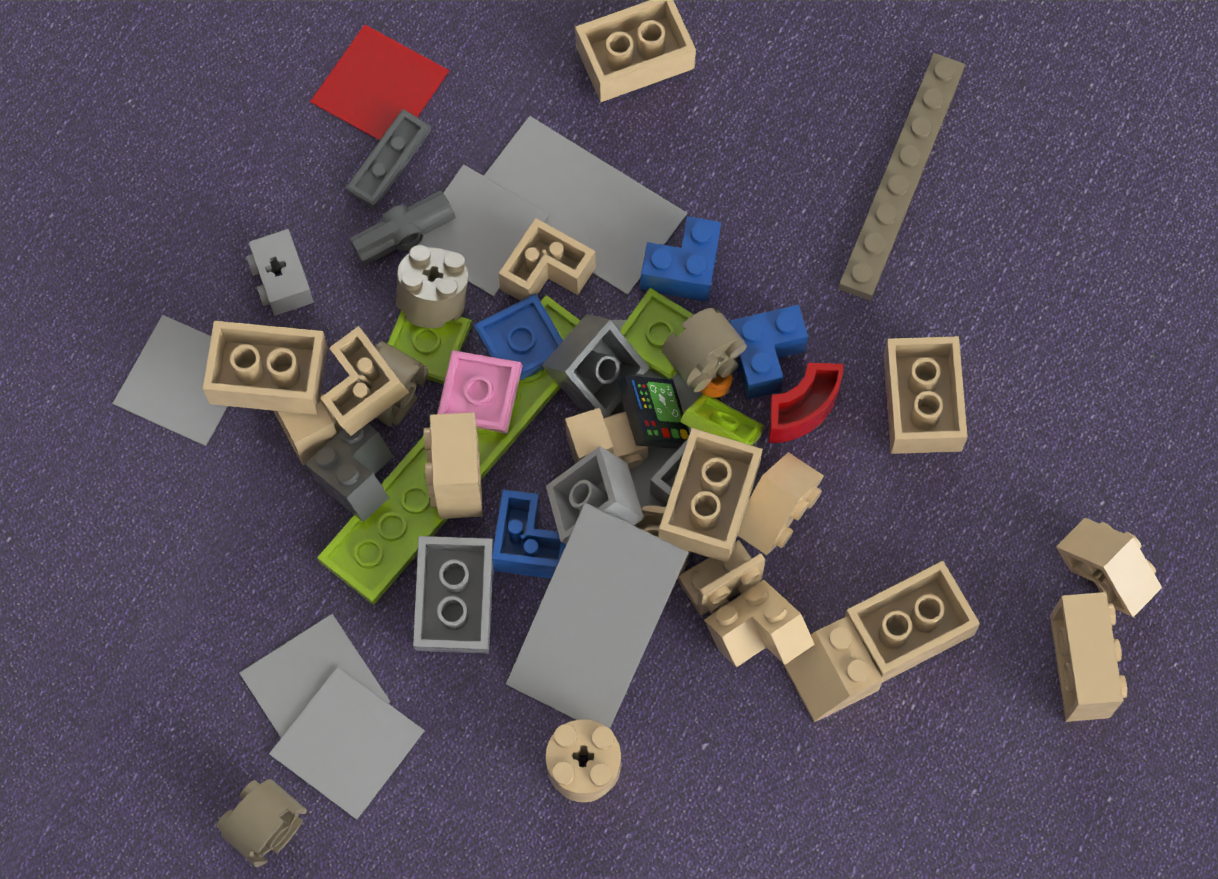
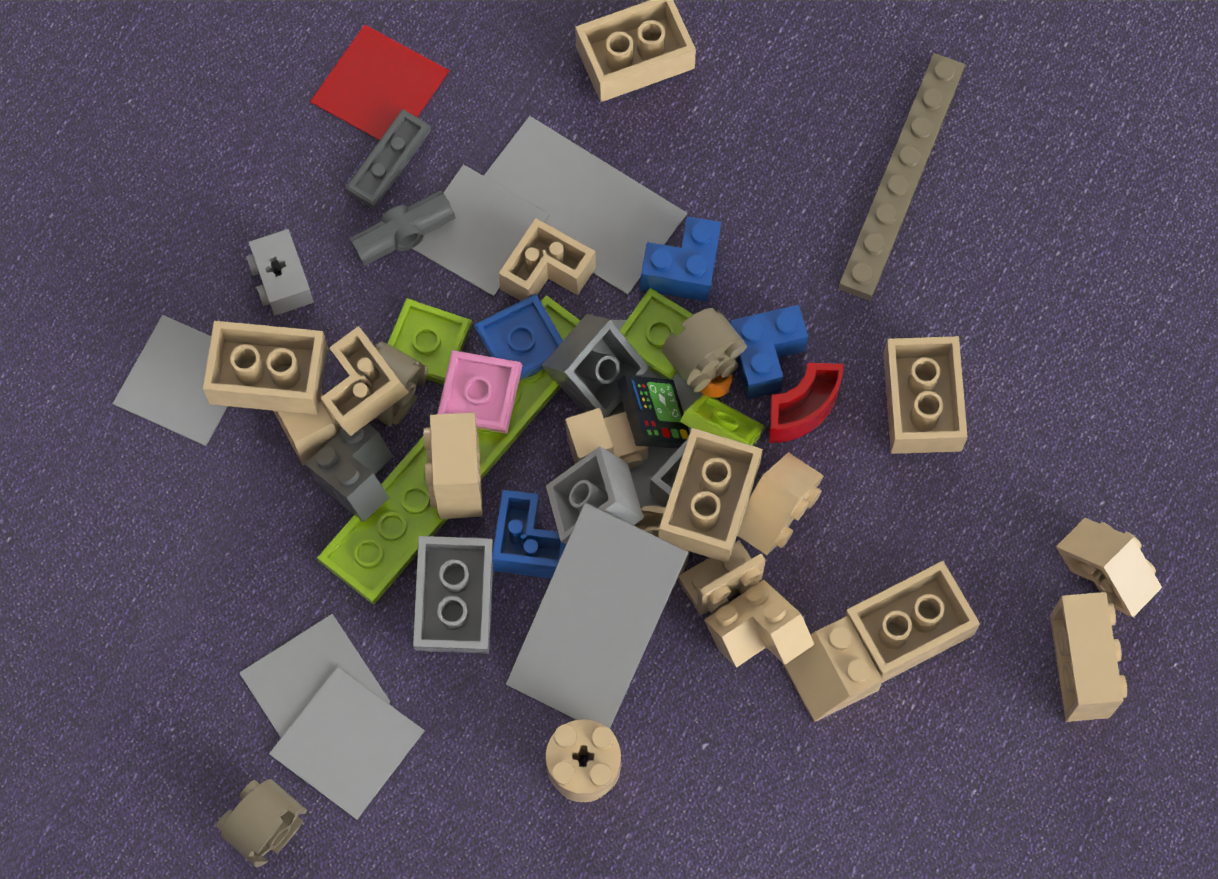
(431, 286): dark tan brick -> none

